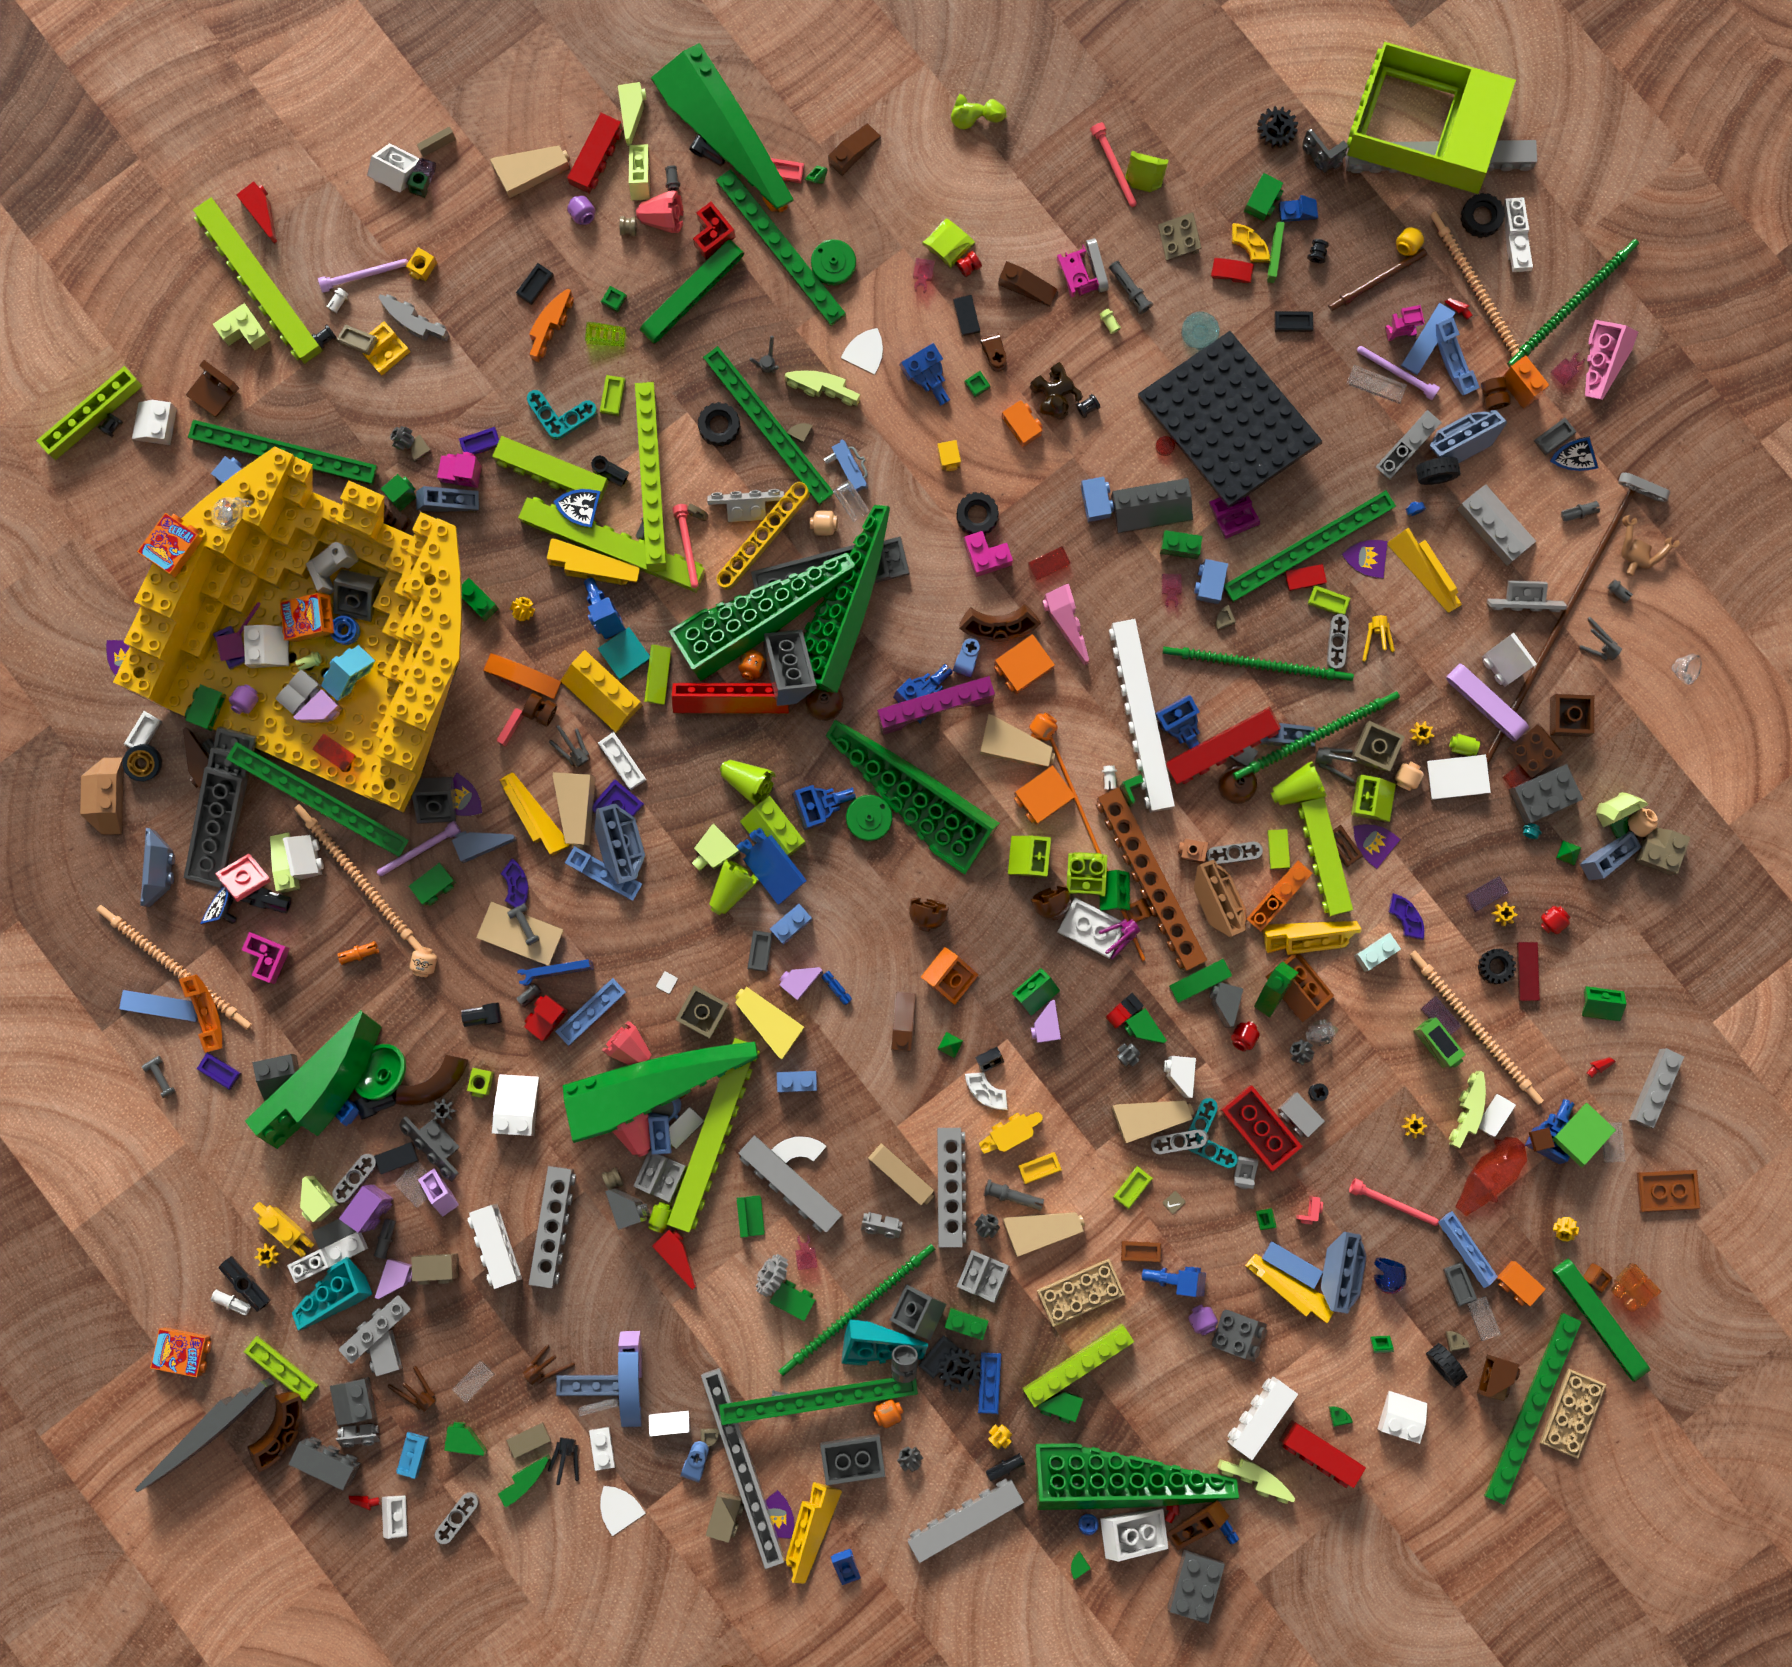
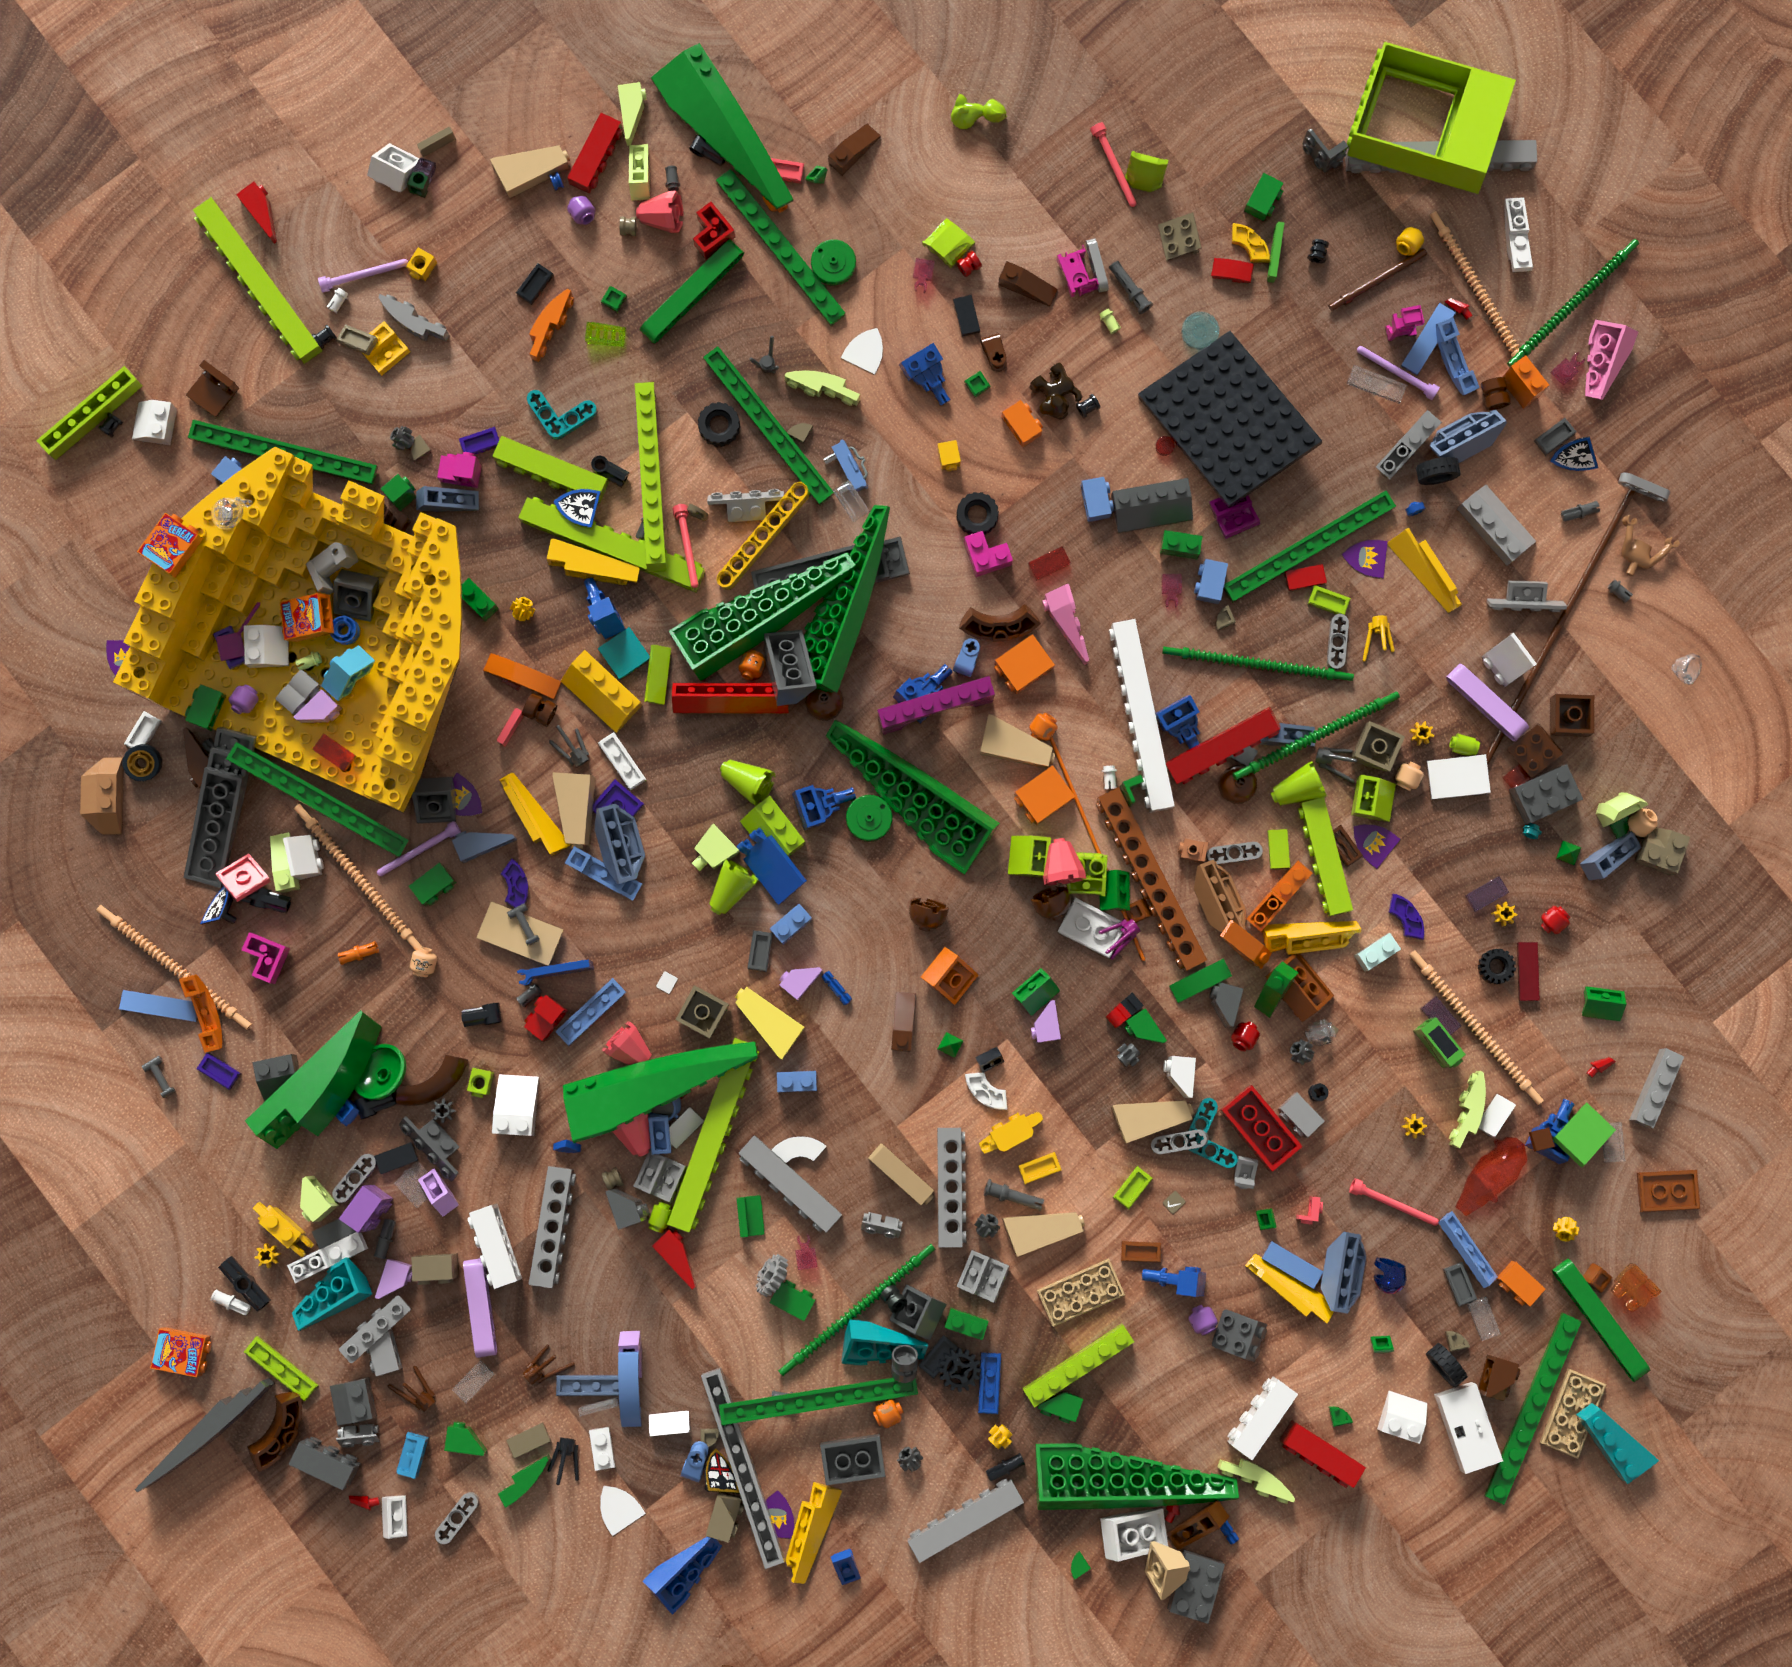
(156, 868): sand blue wedge -> none
(239, 324): yellowish green brick -> none
(480, 1308): none -> lavender beam
(556, 181): none -> blue bush
(567, 1146): none -> blue tile
(612, 395): lime tile -> none
(675, 1577): none -> blue wedge
(719, 1474): none -> shield
(824, 523): light nougat head -> none
(892, 1297): none -> pearl dark grey wheel
(1062, 864): none -> coral cone
(1088, 1524): blue tile -> none
(1165, 1569): none -> tan slope
(1246, 945): none -> orange slope
(1283, 122): black gear -> none
(1293, 321): black tile -> none
(1298, 210): blue slope -> none
(1468, 1427): none -> white brick
(1482, 200): black tyre -> none
(1610, 647): dark grey plant -> none
(1619, 1448): none -> teal wedge

